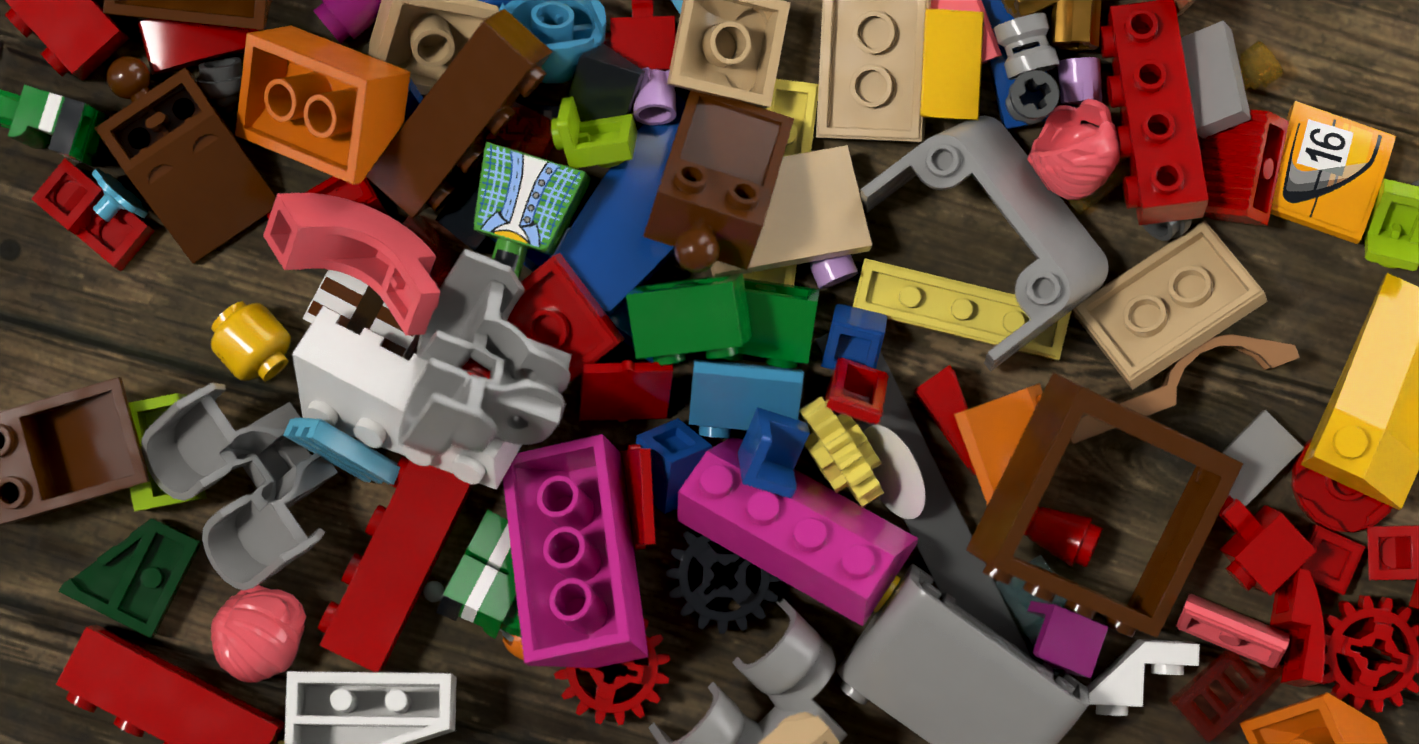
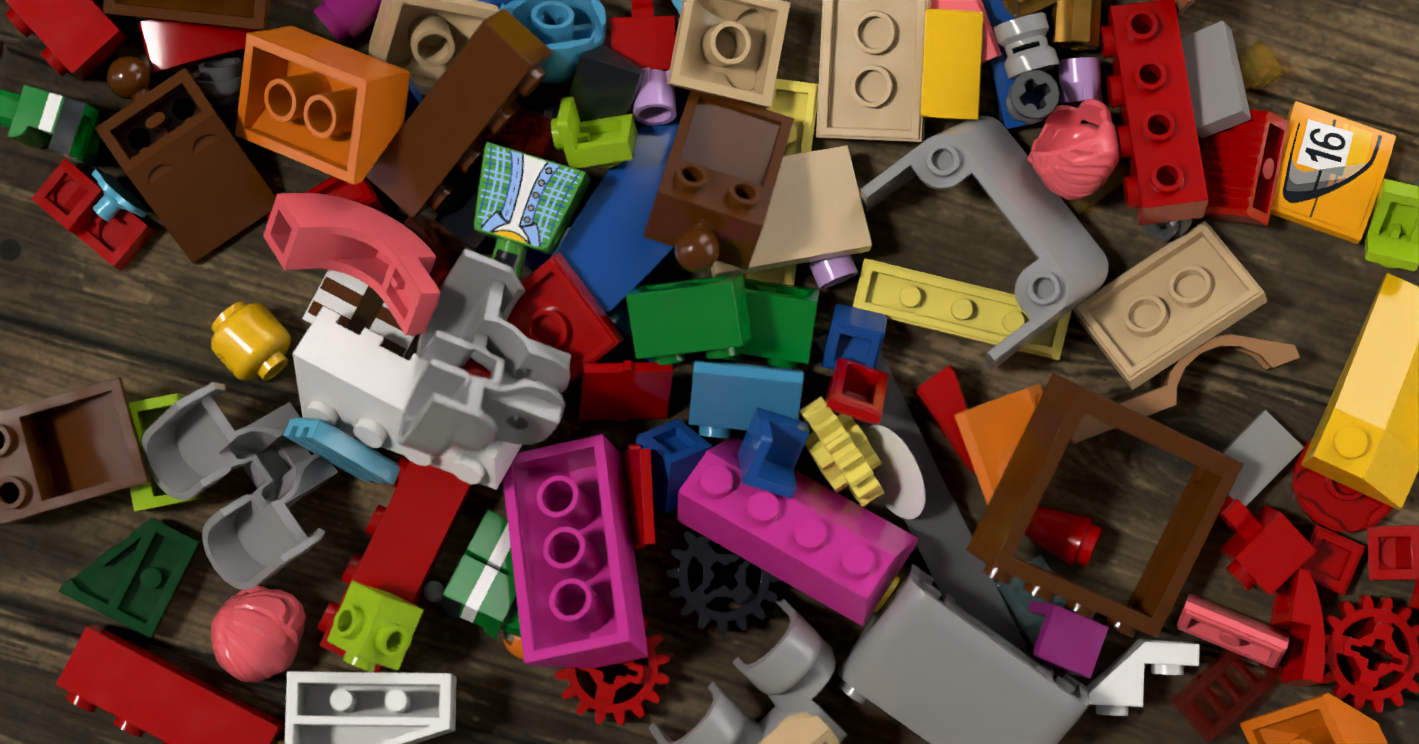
(374, 627): none -> lime brick

